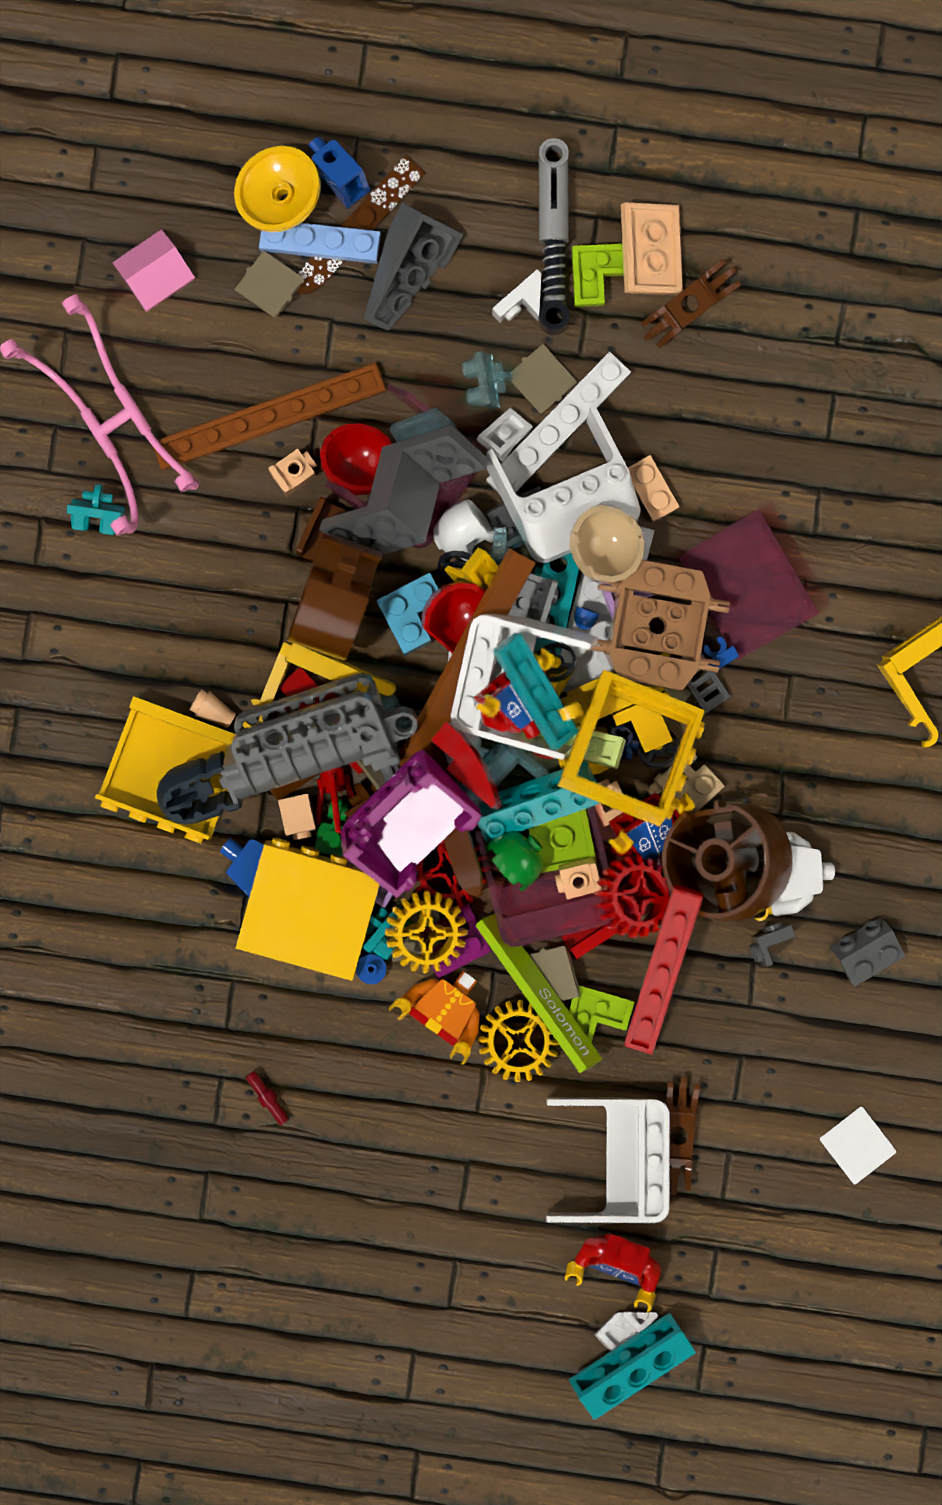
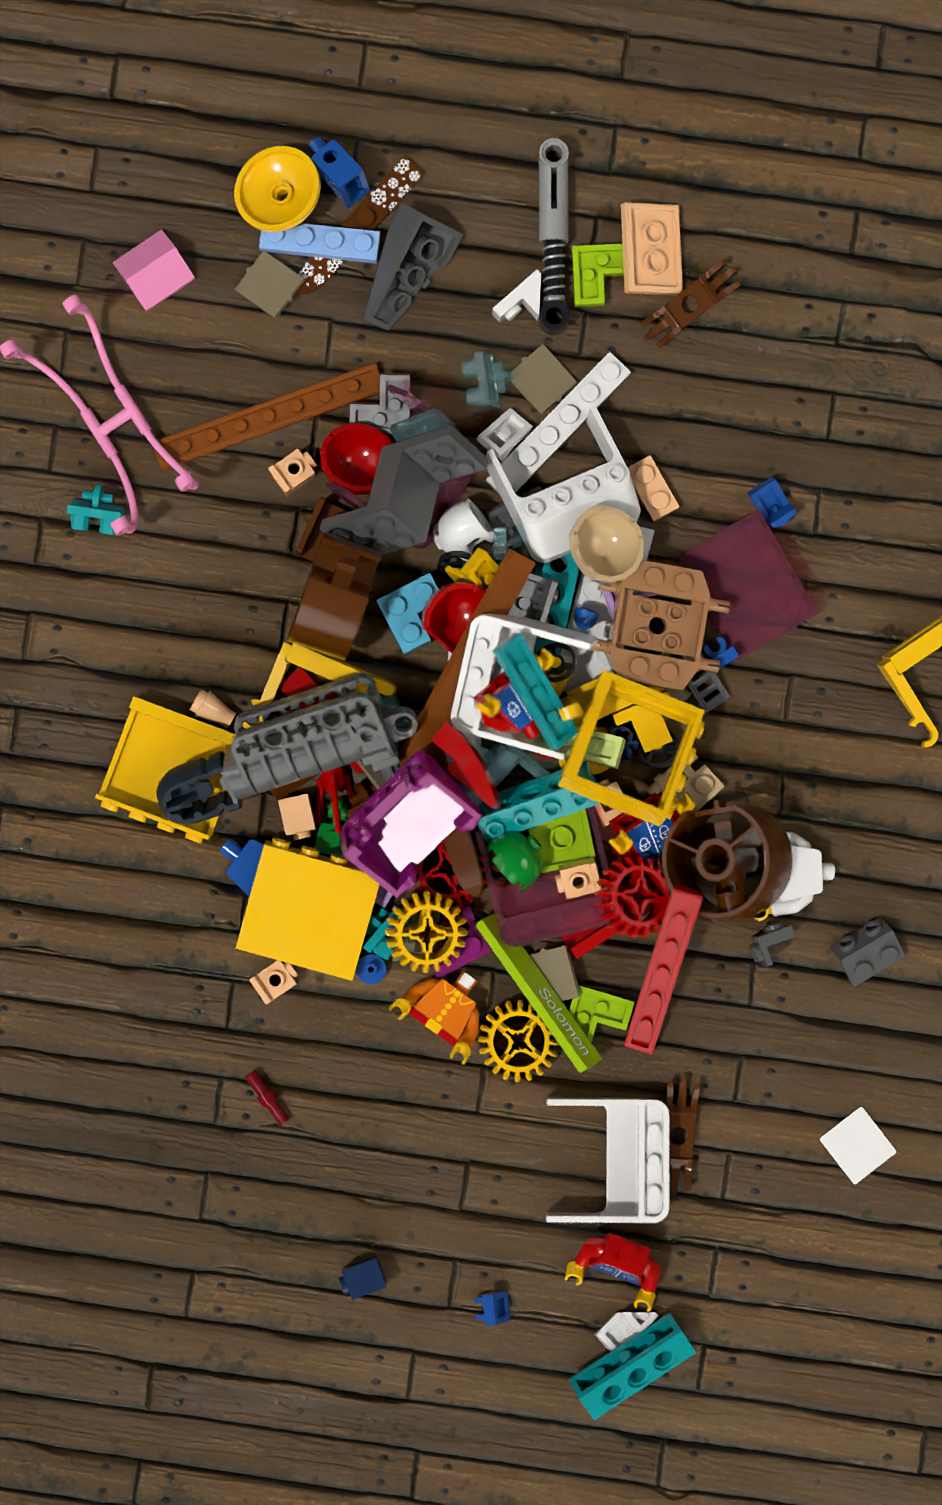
(262, 983): none -> light nougat brick
(363, 1277): none -> dark blue brick
(390, 408): none -> flat silver plate
(495, 1307): none -> blue tile
(772, 503): none -> blue bracket

